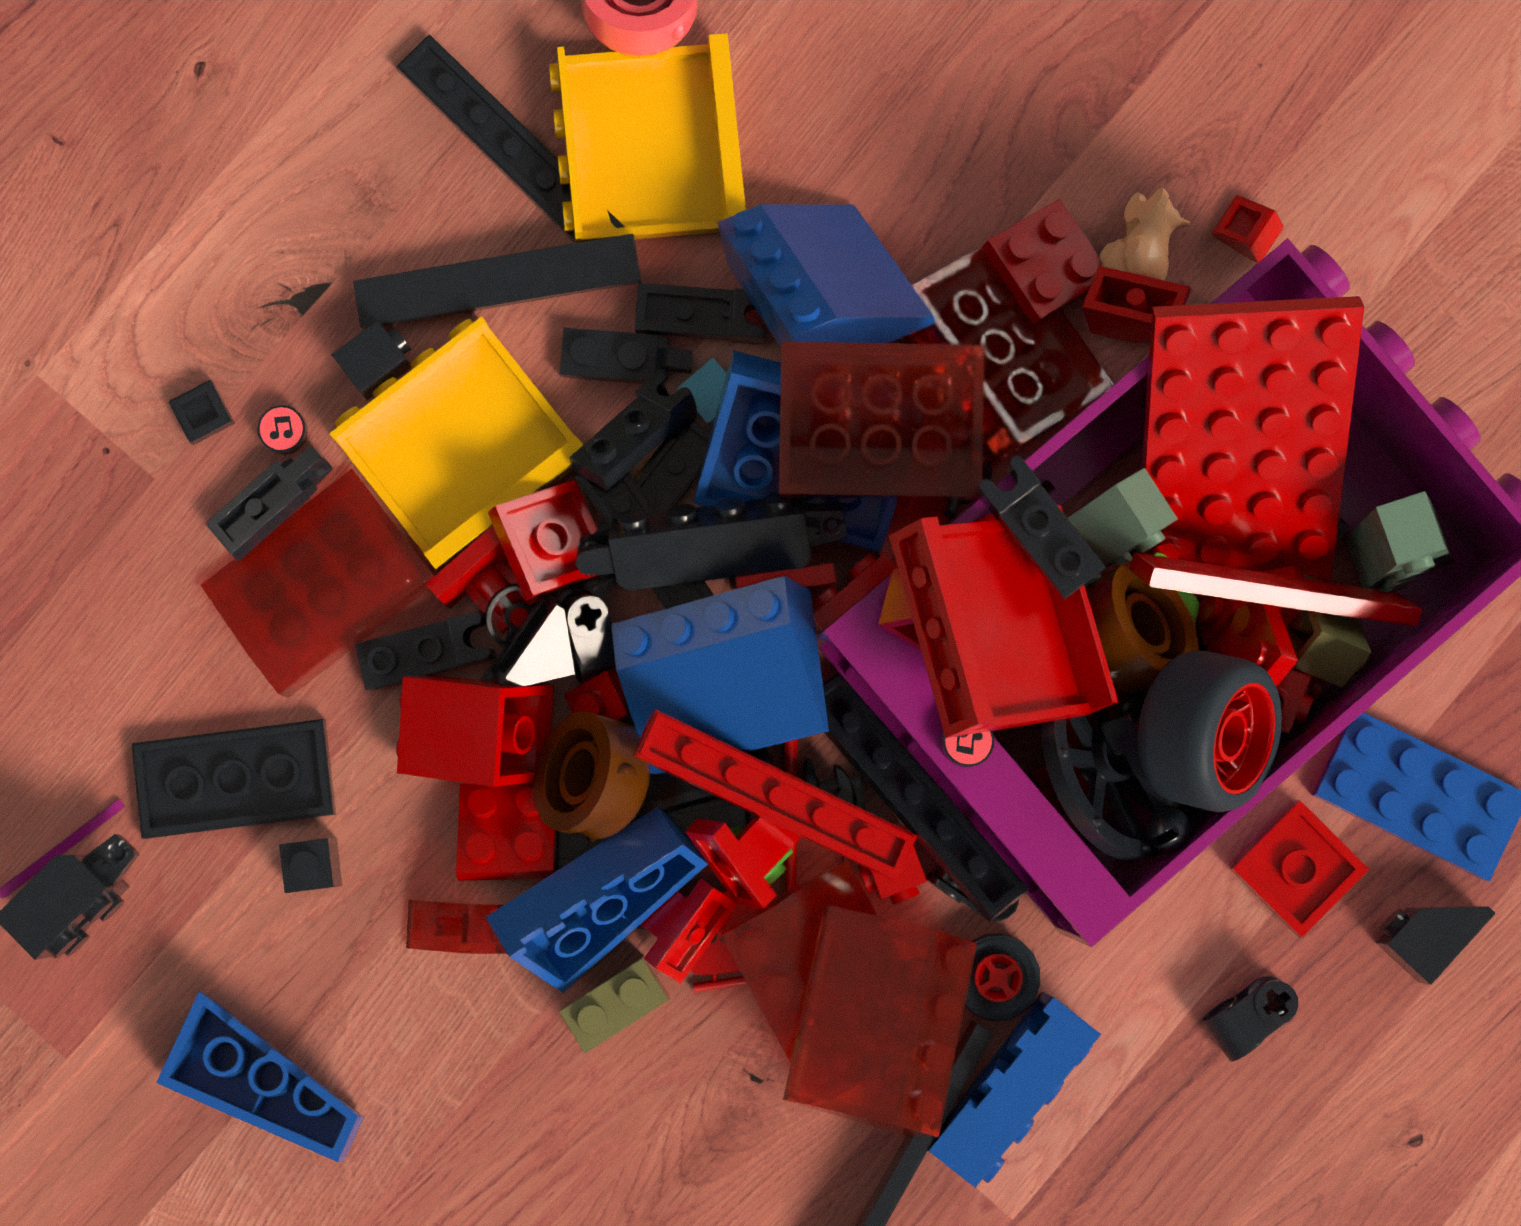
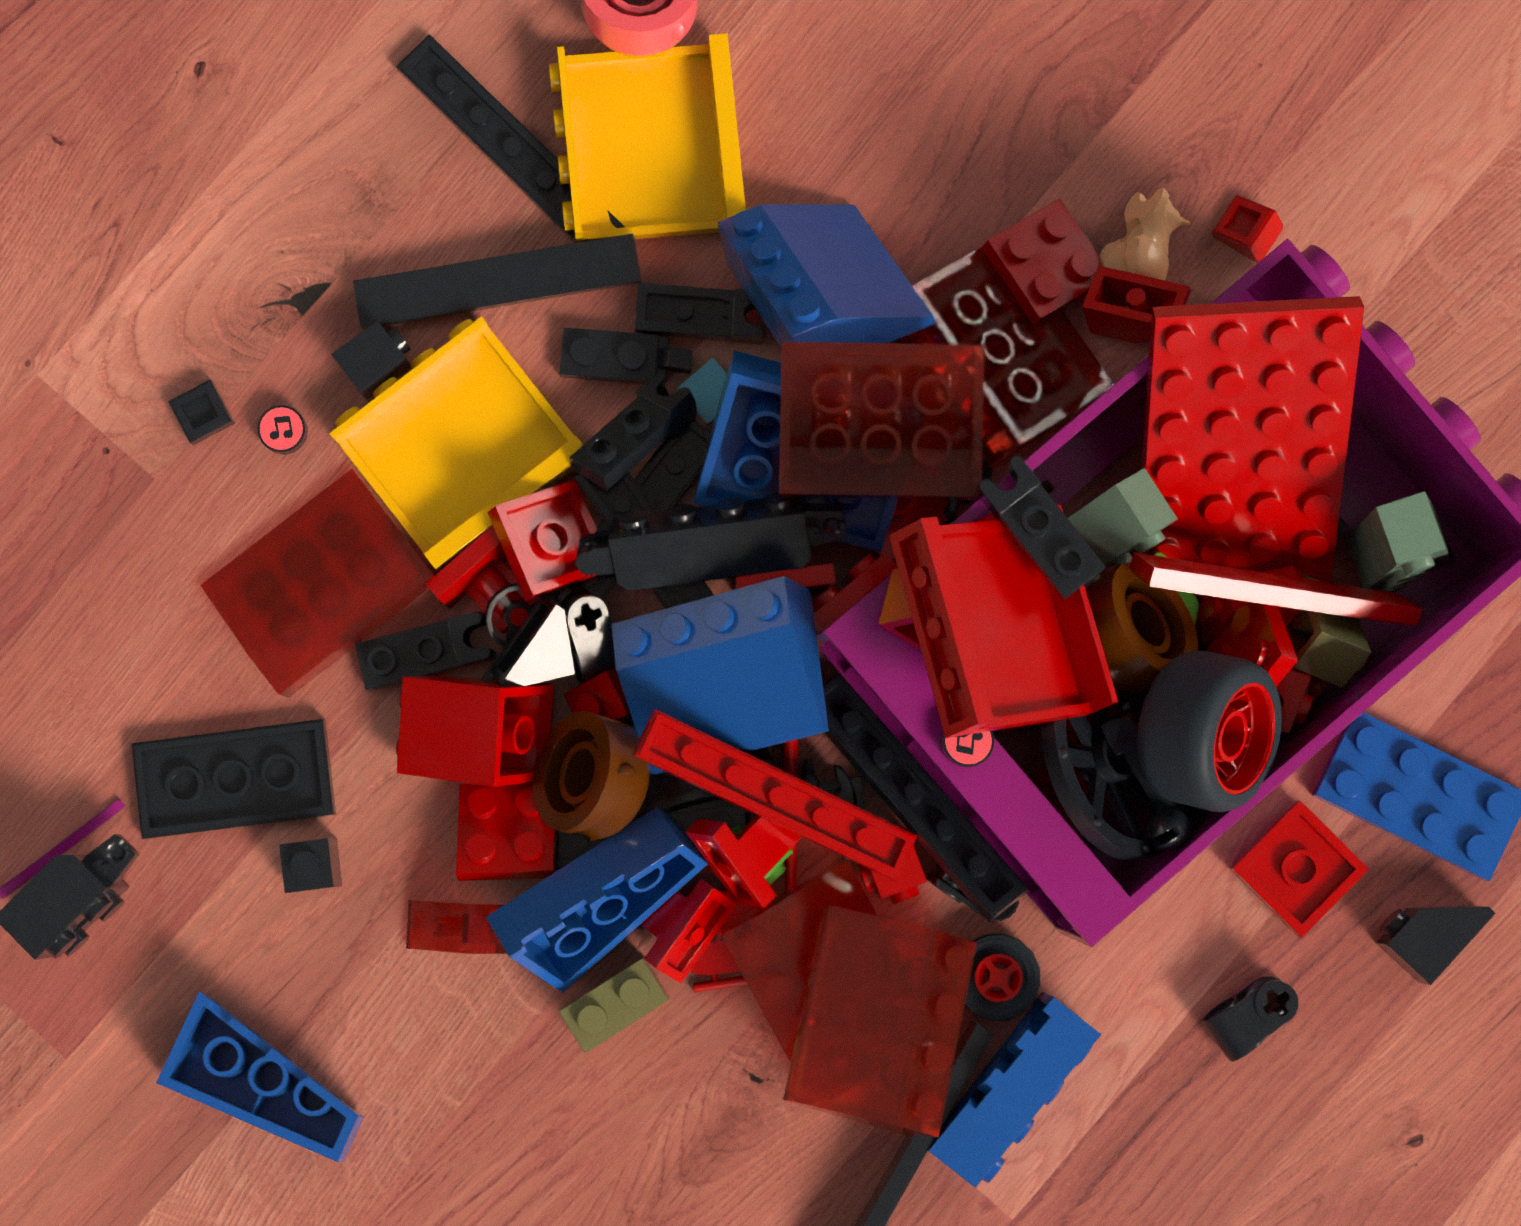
(268, 502): black hinge -> none

